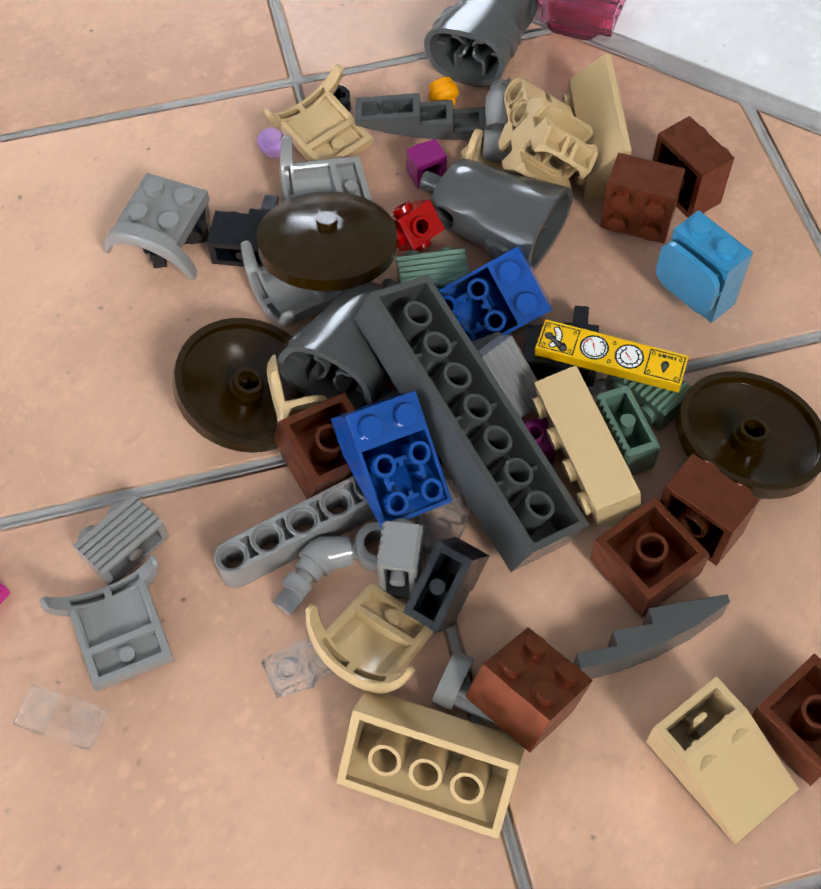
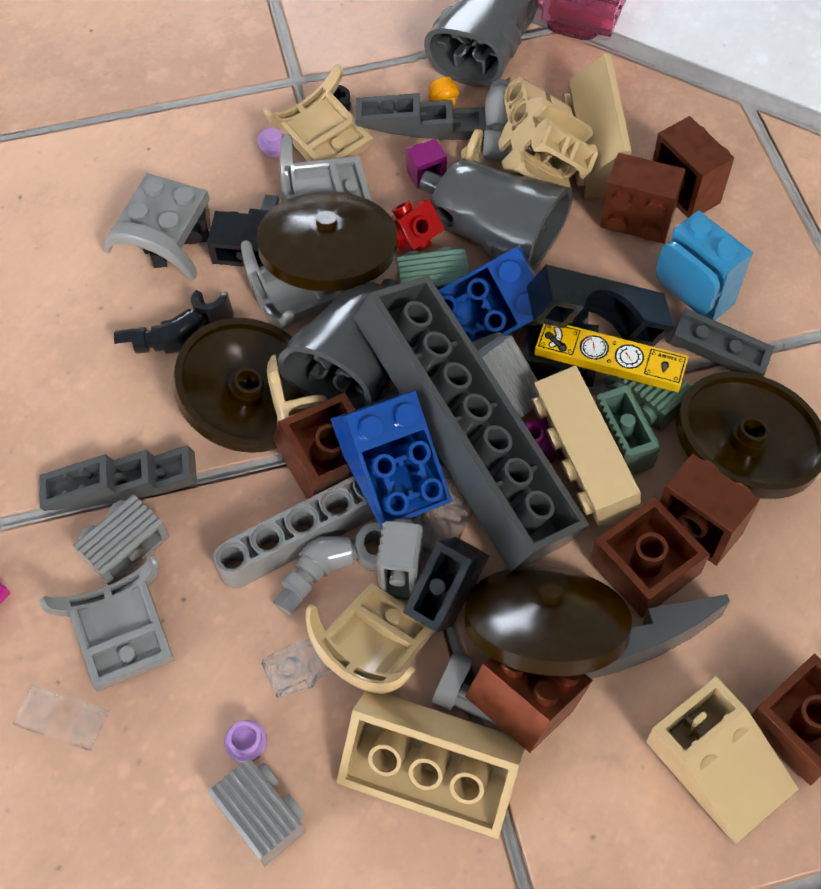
(109, 480): none -> dark grey slope
(174, 332): none -> black piece
(245, 741): none -> lavender plate
(258, 811): none -> light grey brick
(548, 621): none -> dark brown dish
(633, 311): none -> black arch
(721, 343): none -> dark grey hinge

